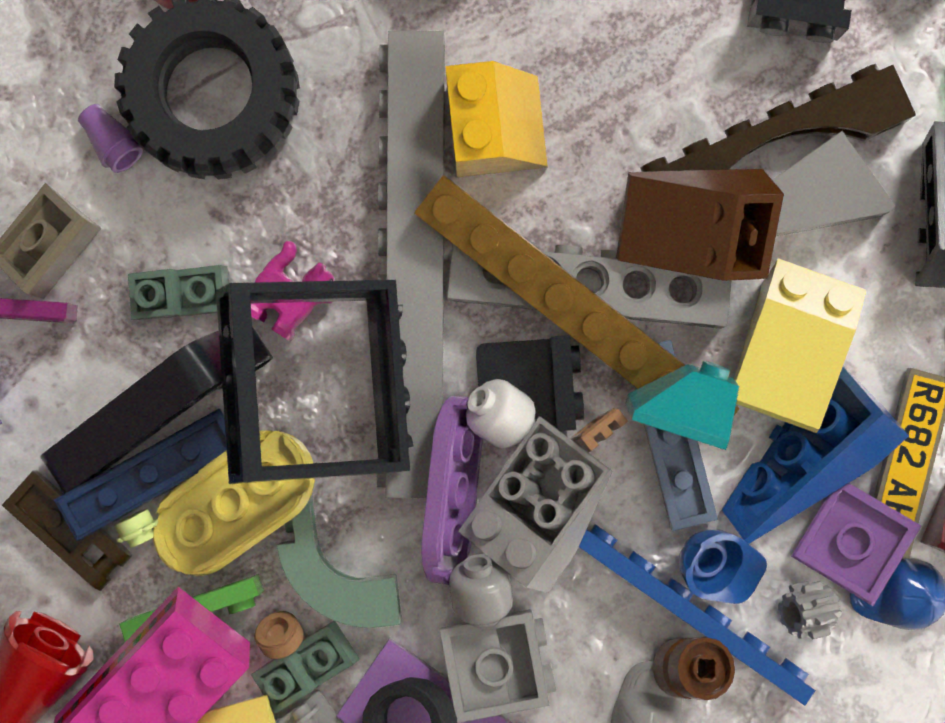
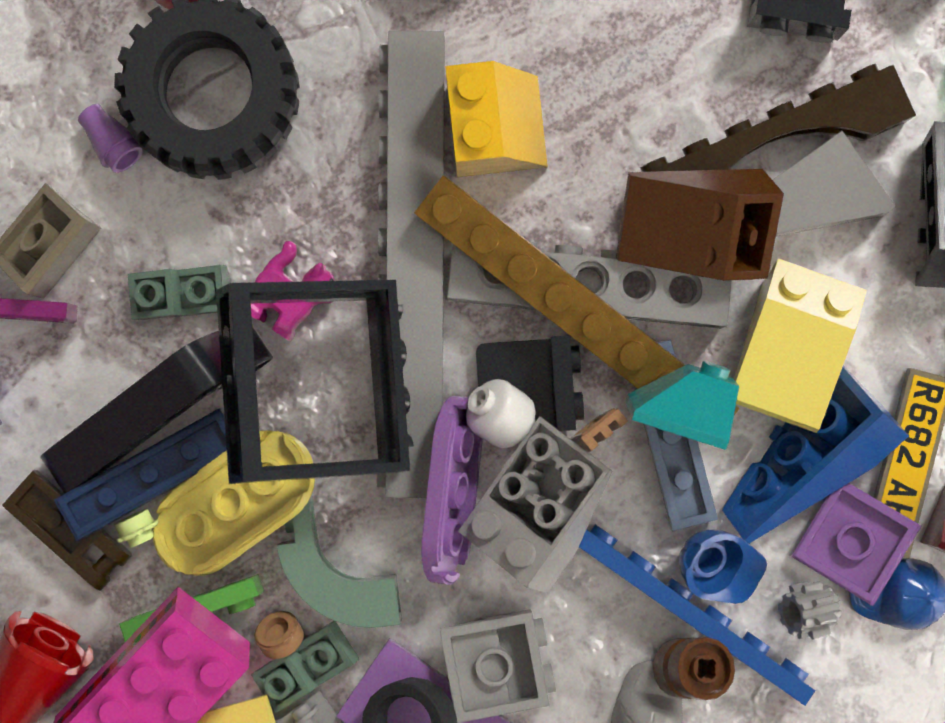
(480, 591): light grey head -> none

